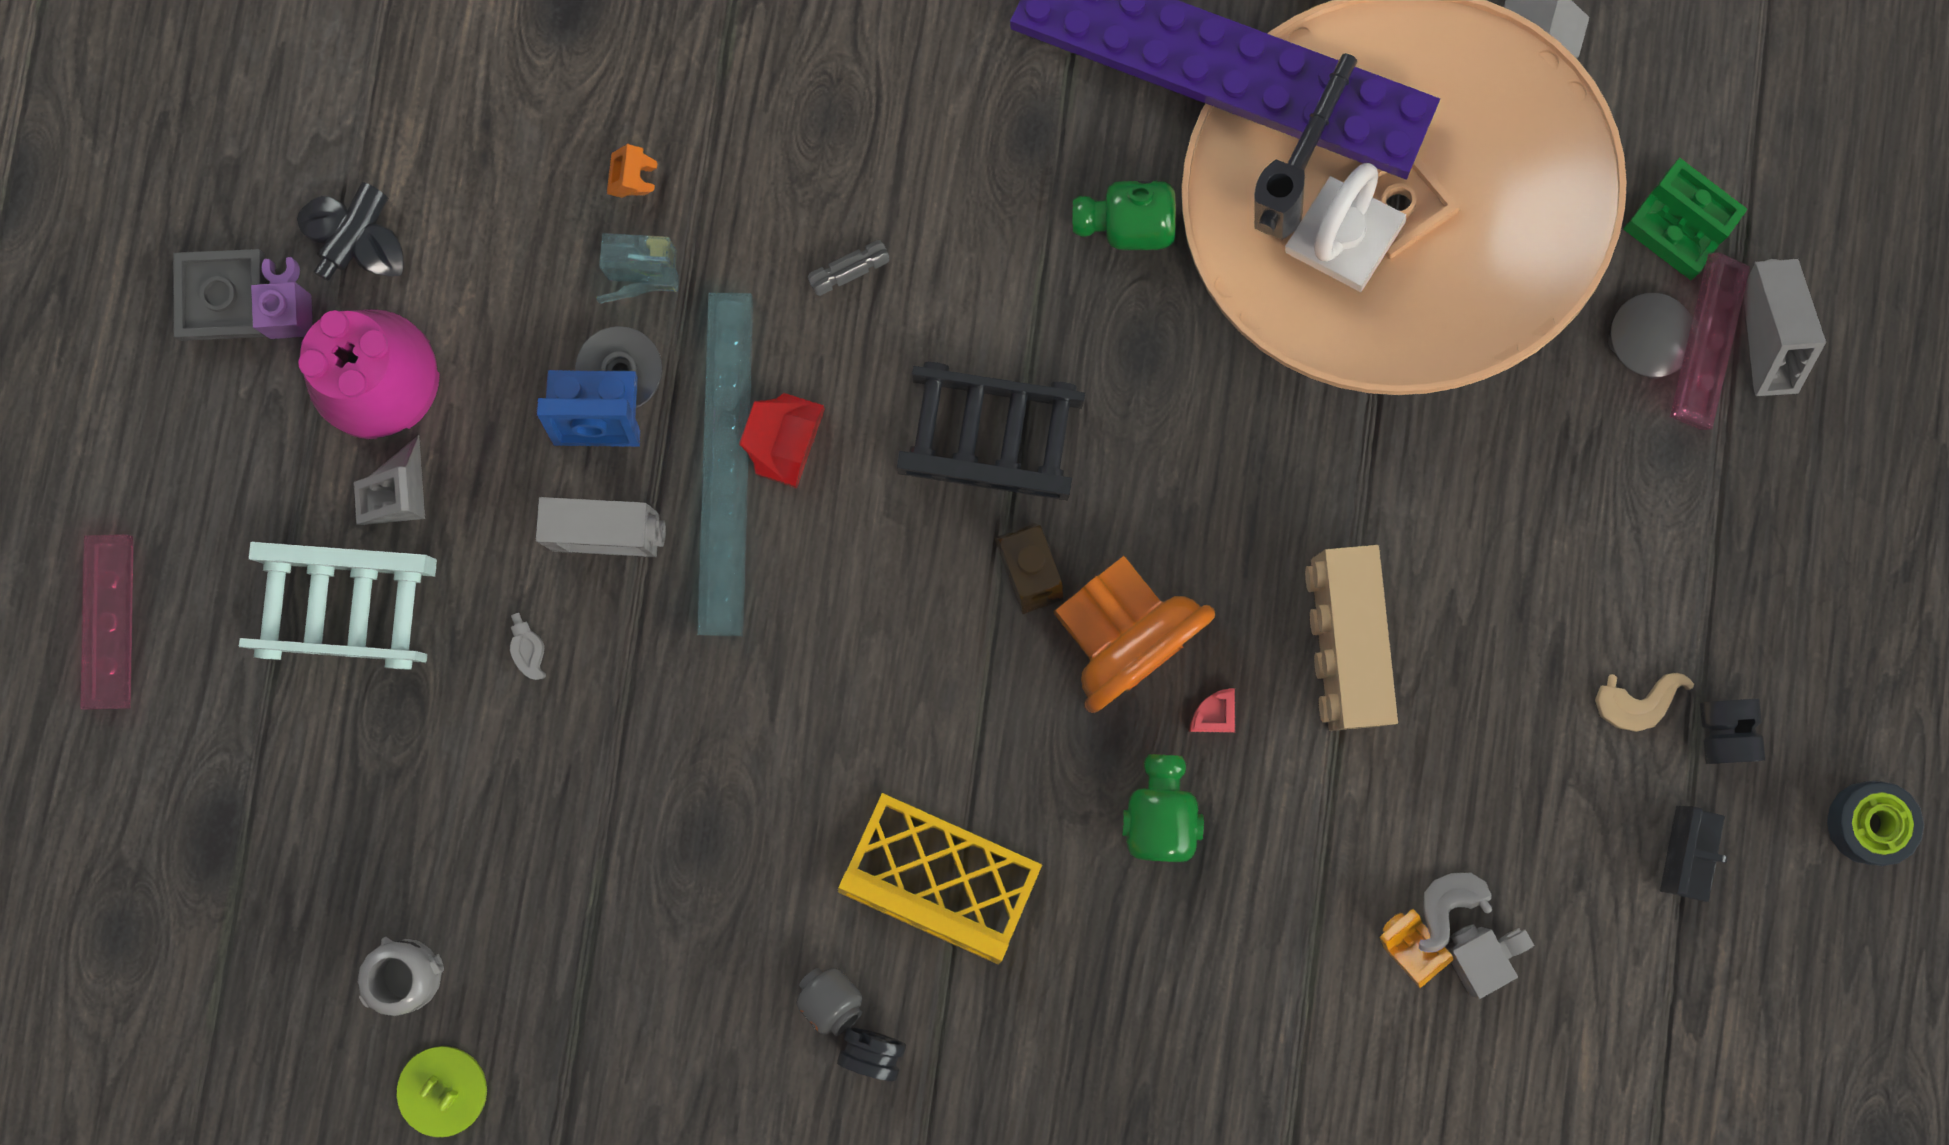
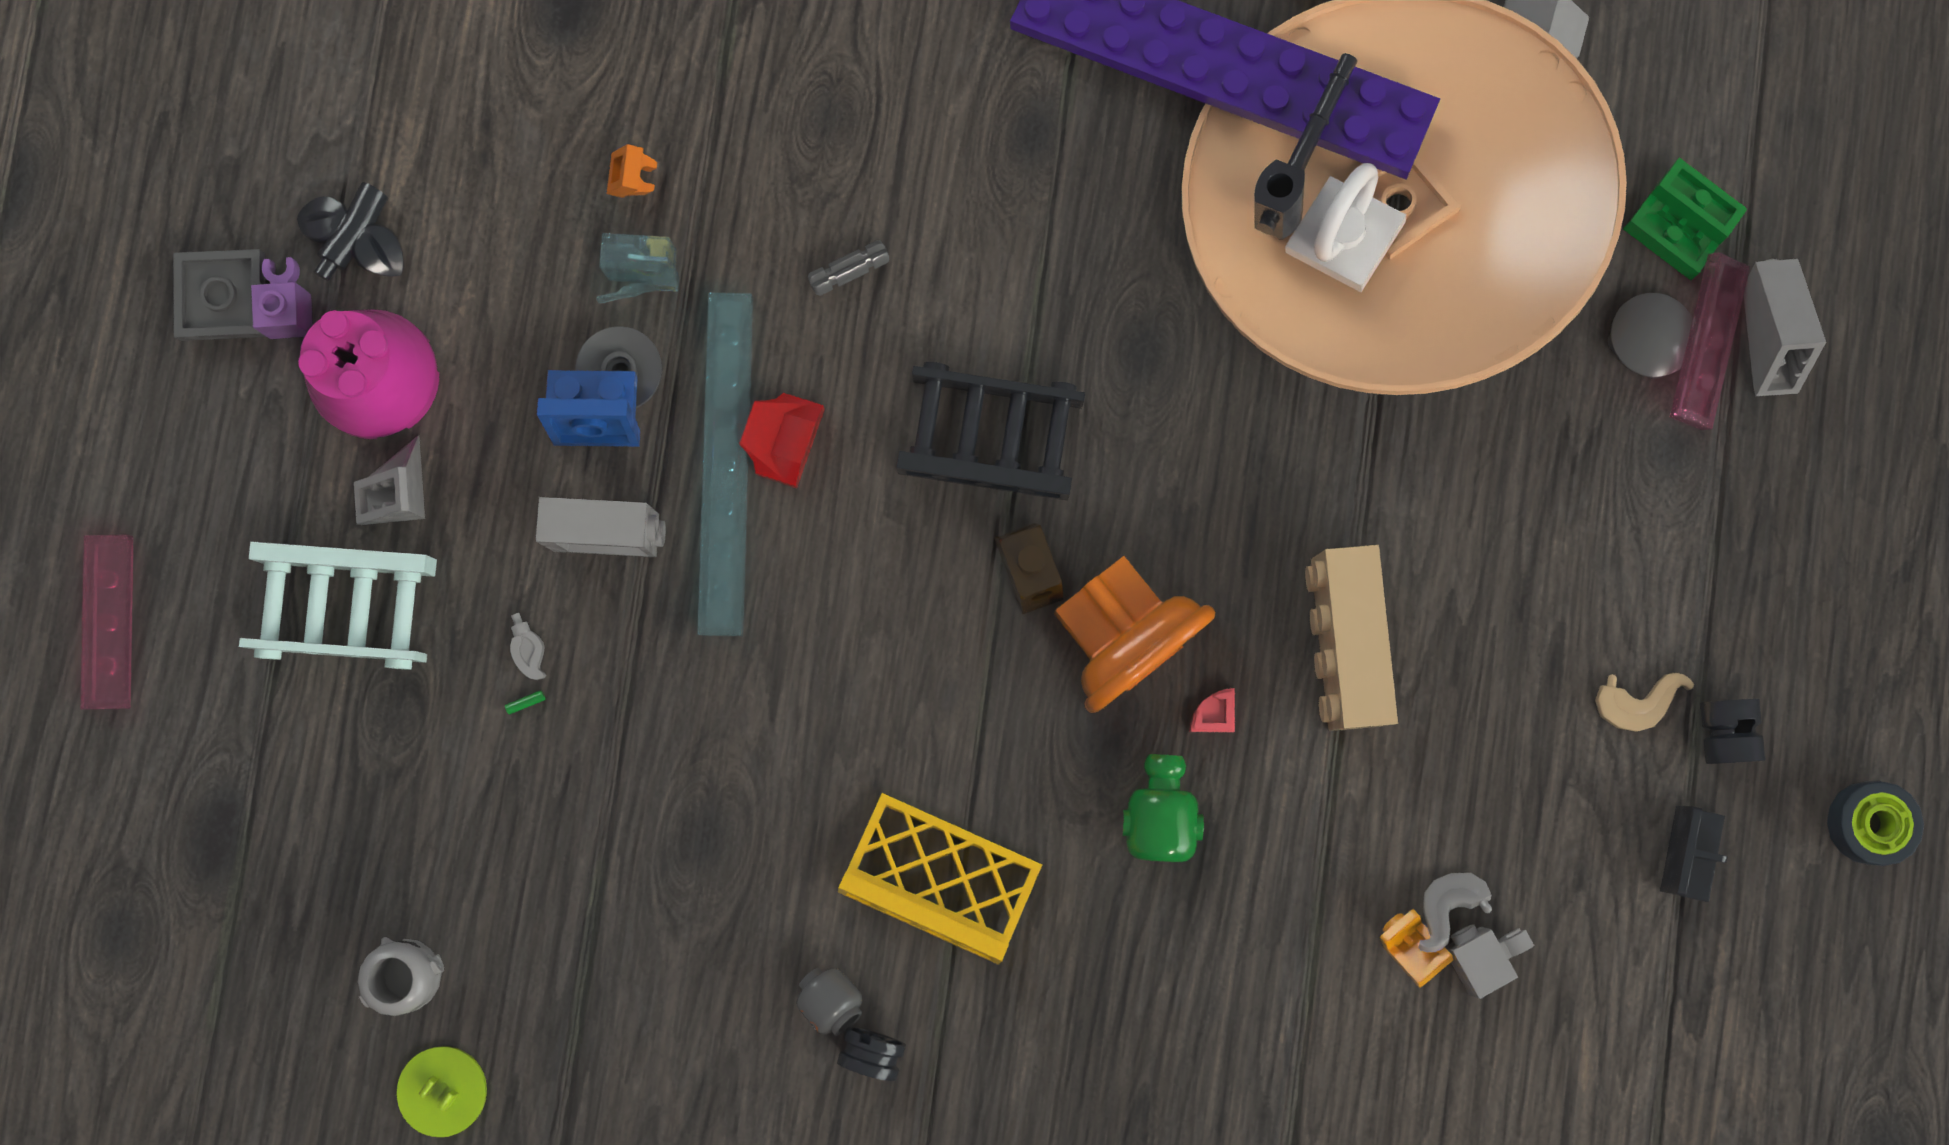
(525, 702): none -> green piece
(1133, 216): green piece -> none

